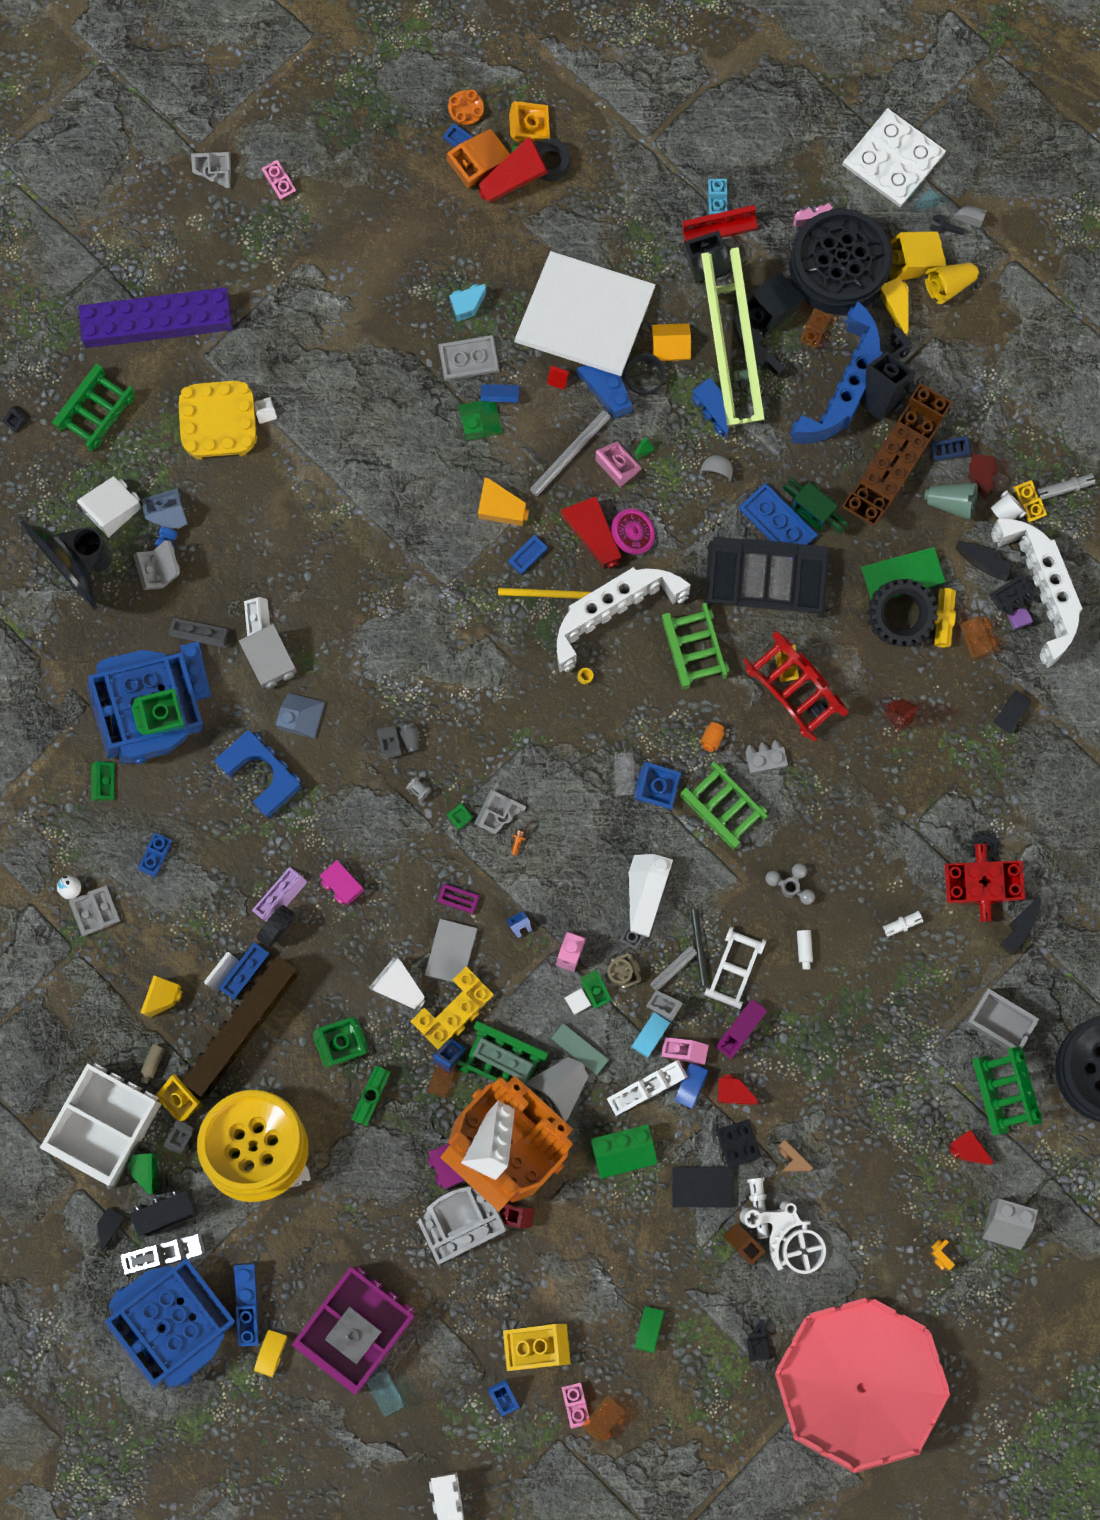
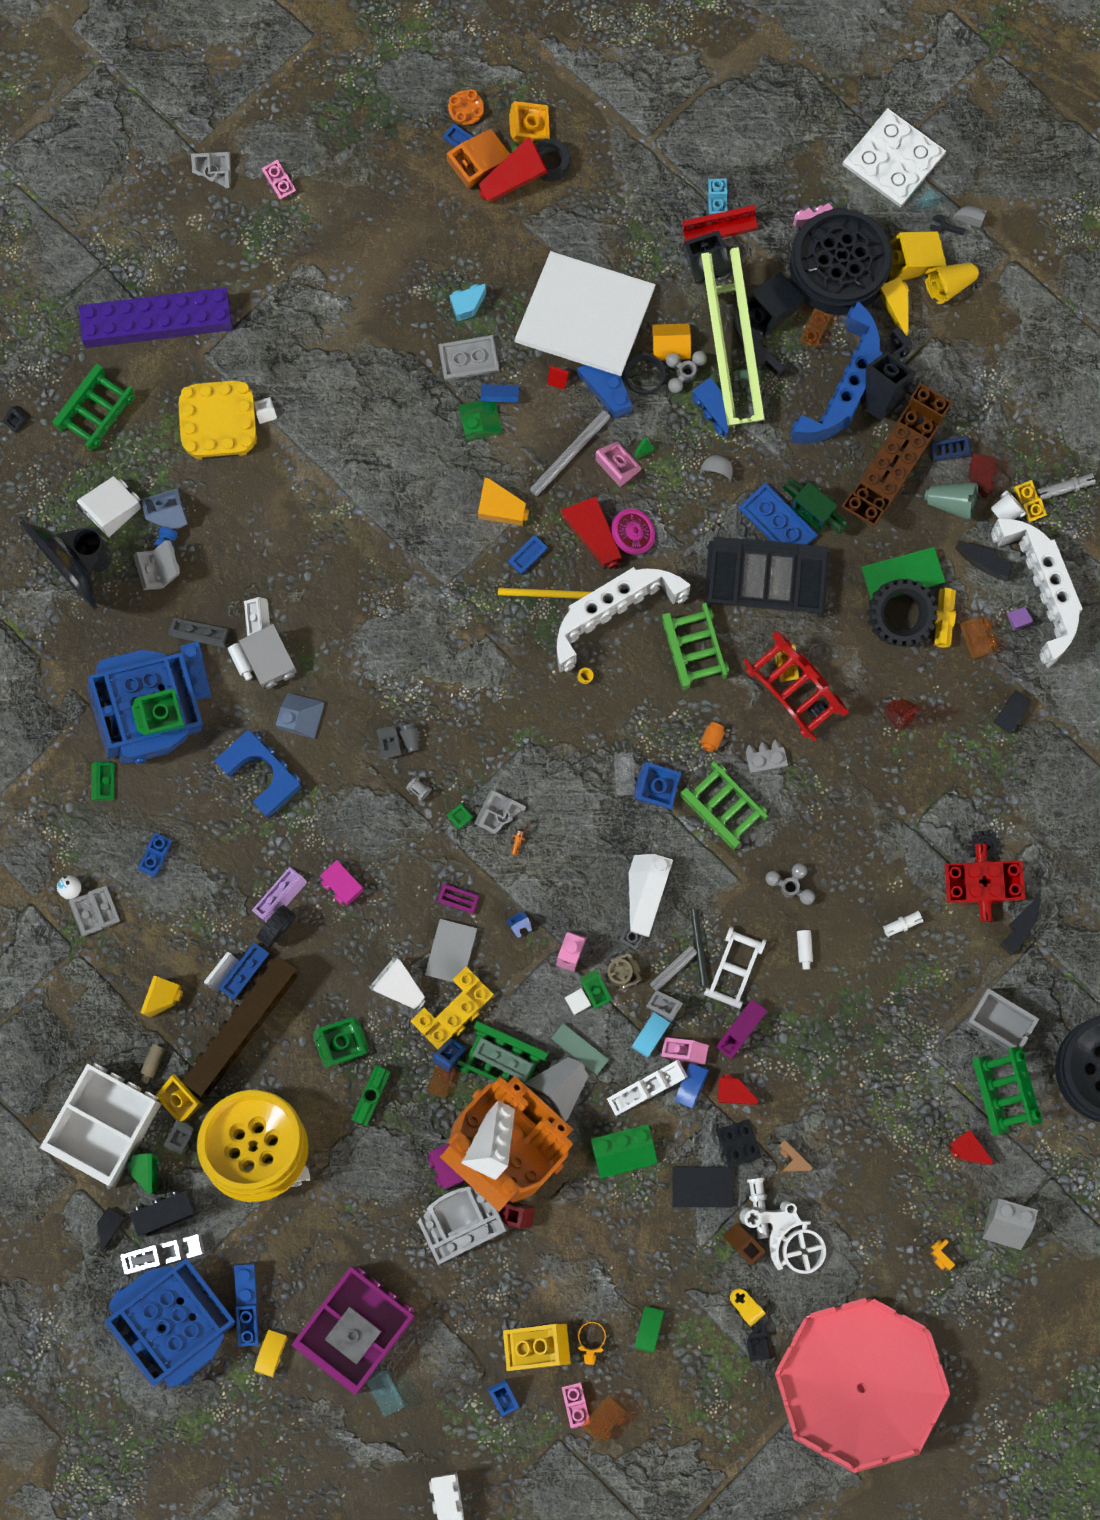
(240, 661): none -> white cylinder
(589, 1357): none -> light orange piece
(673, 360): none -> light grey piece
(748, 1309): none -> yellow piece
(1012, 594): black plate -> none

